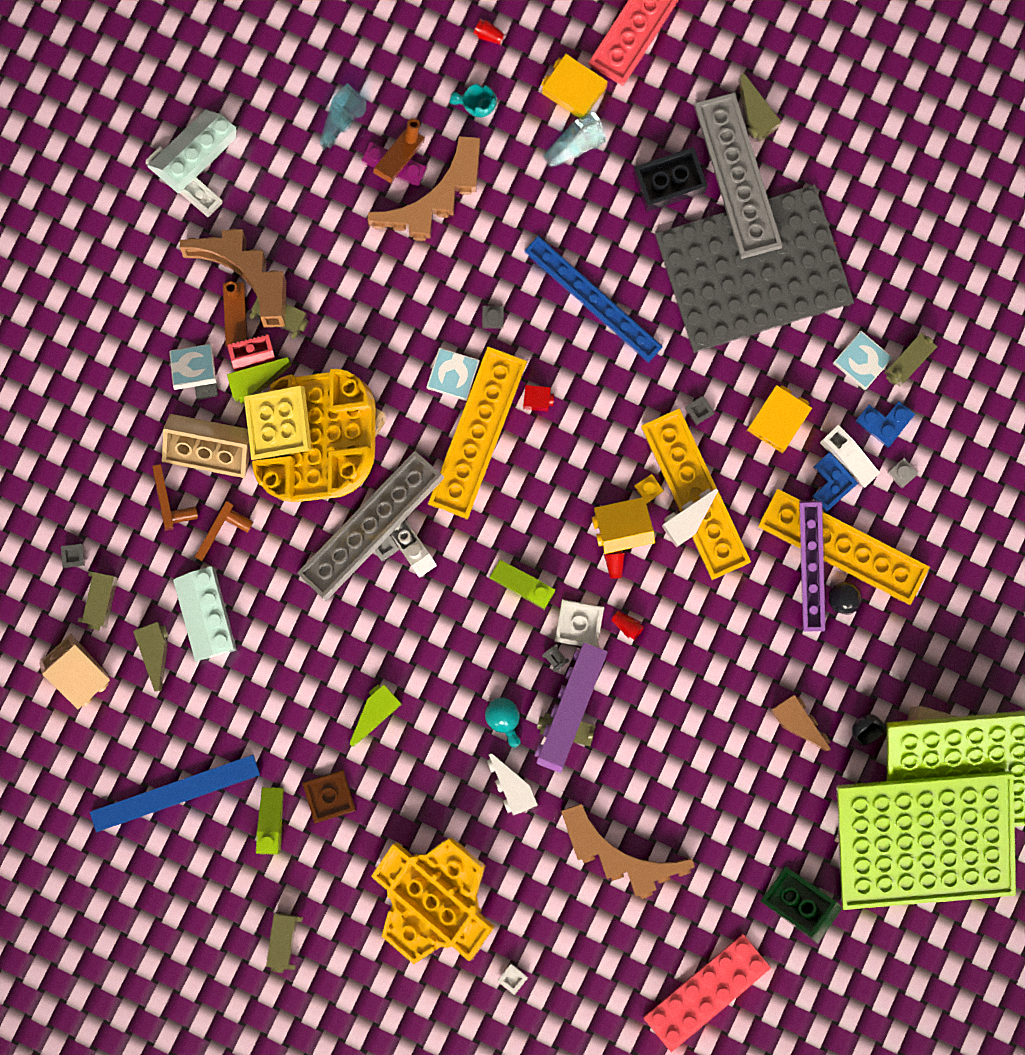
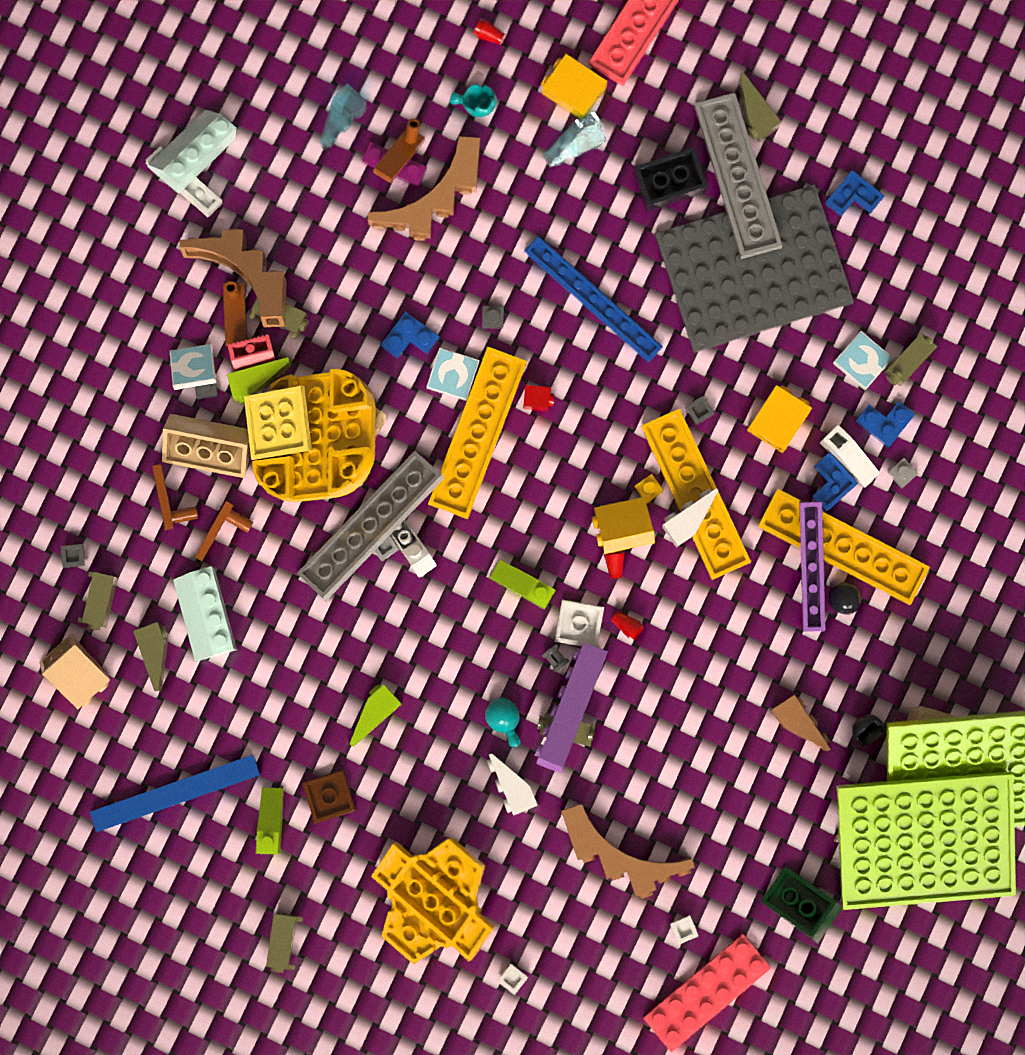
(409, 331): none -> blue plate
(684, 929): none -> white plate
(854, 189): none -> blue plate

